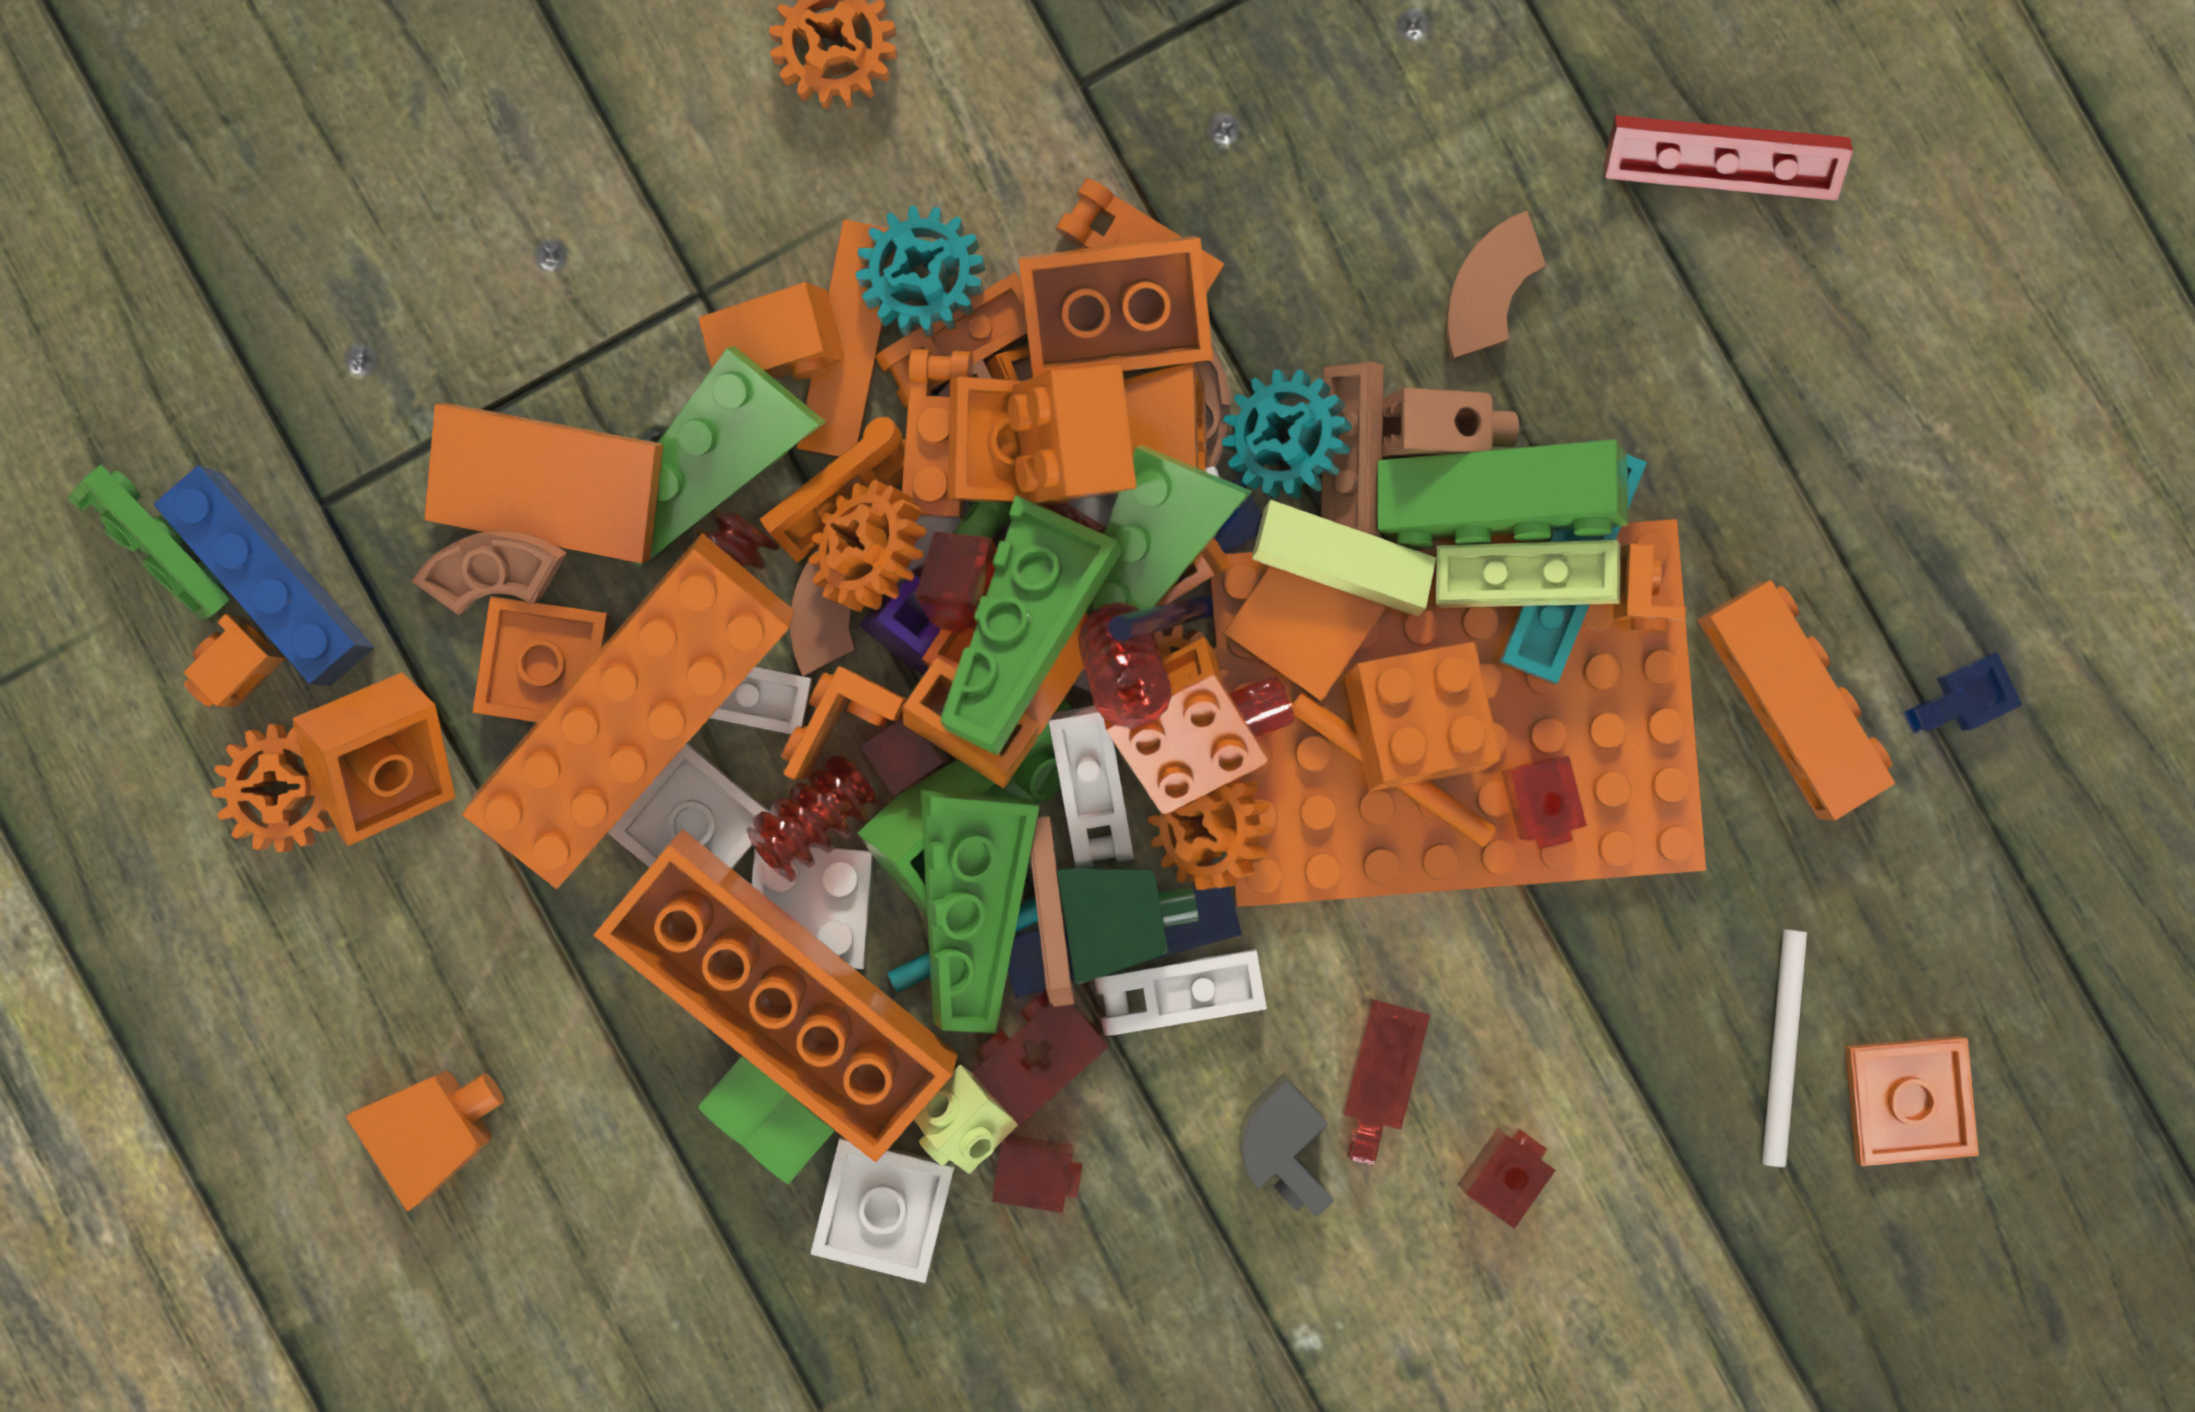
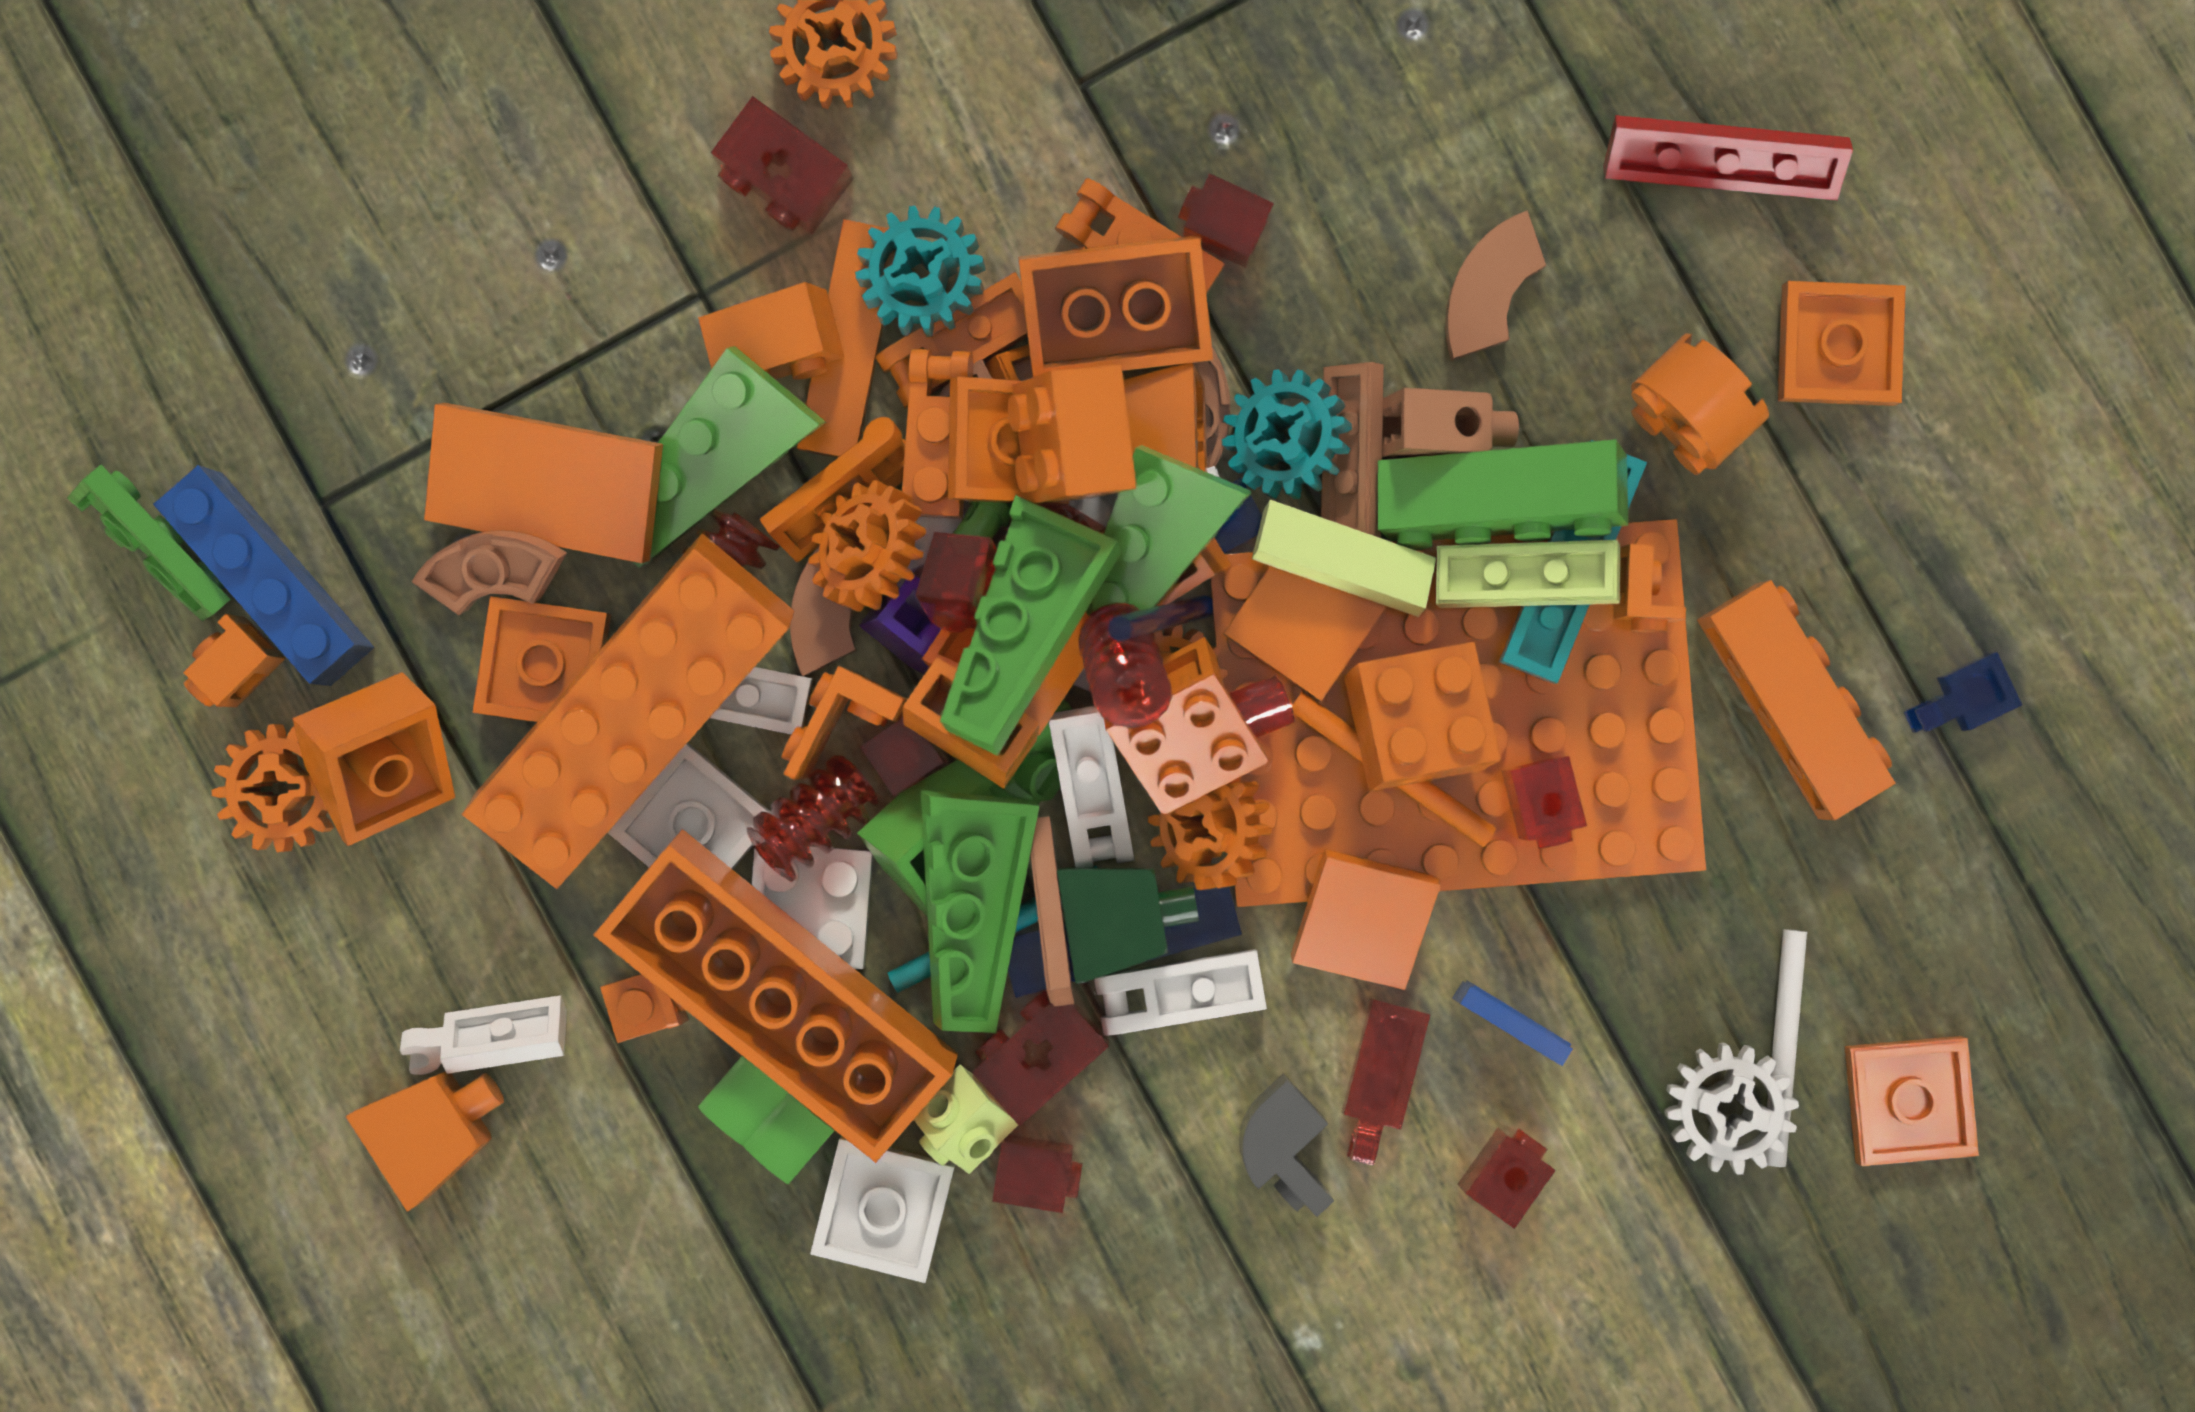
(489, 1037): none -> white plate
(640, 1008): none -> orange bracket
(765, 138): none -> clear red brick
(1225, 218): none -> clear red brick
(1365, 919): none -> orange tile
(1513, 1022): none -> blue tile
(1697, 404): none -> orange brick
(1722, 1134): none -> white gear
(1841, 343): none -> orange plate

